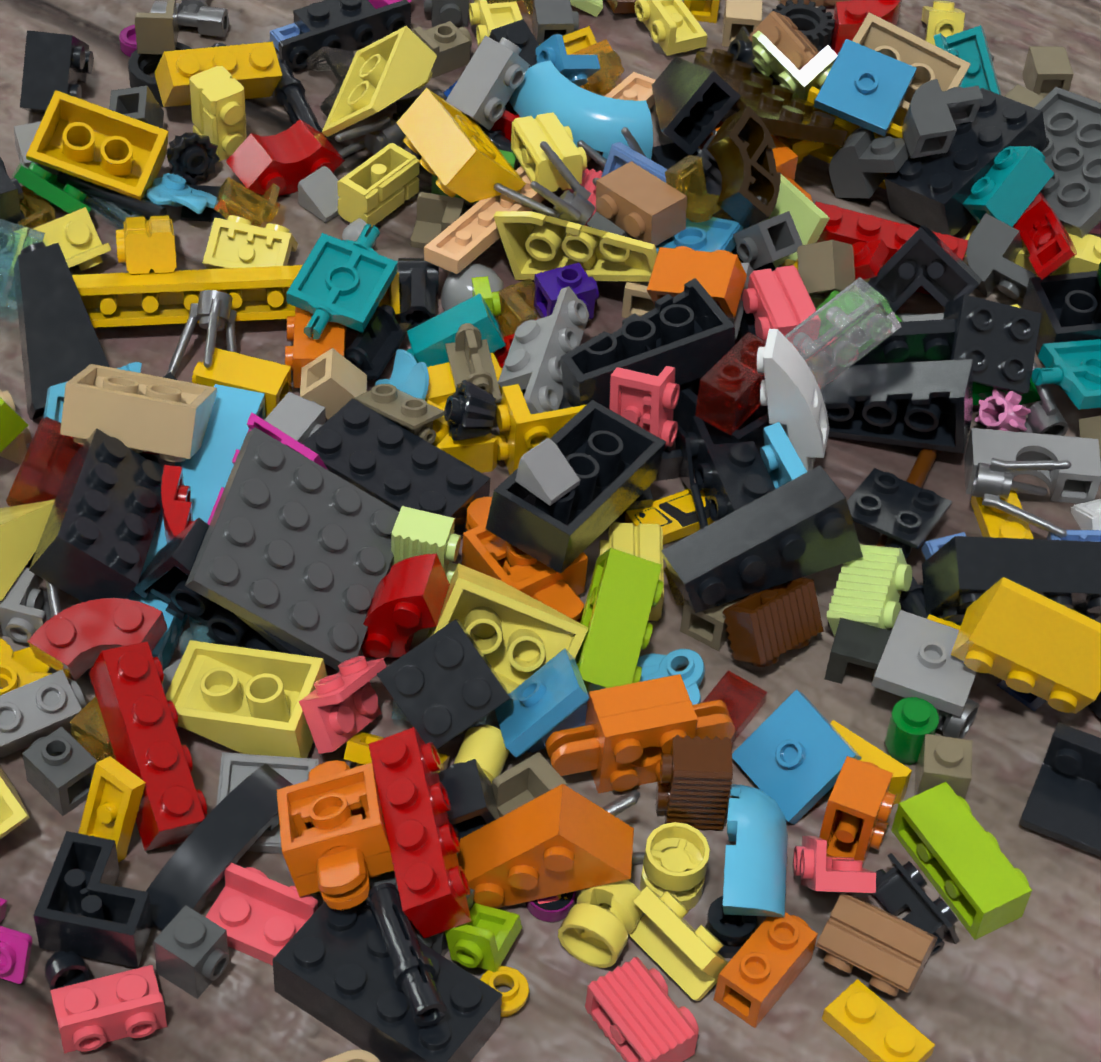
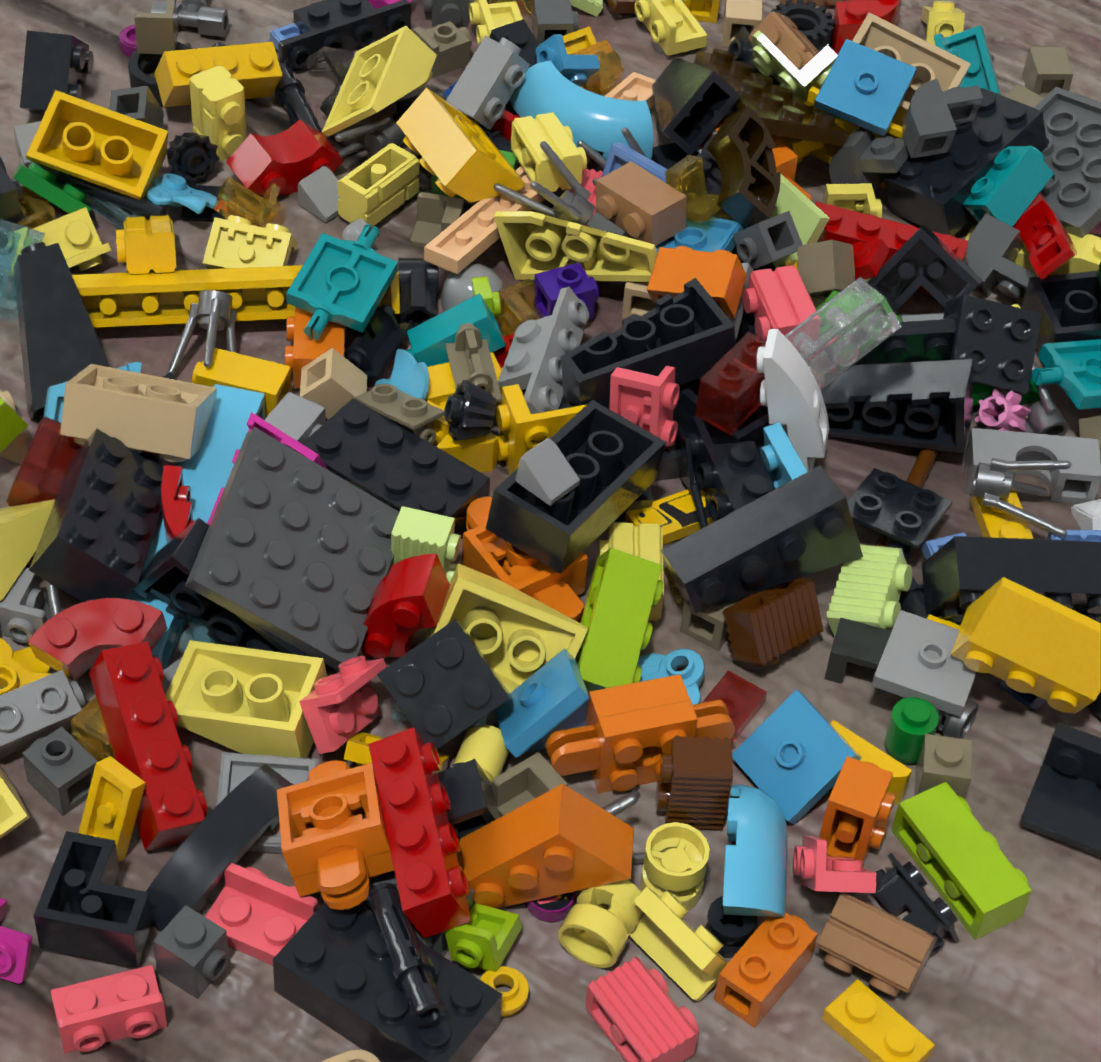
(69, 966): black hinge -> none
(853, 197): none -> light yellow bracket

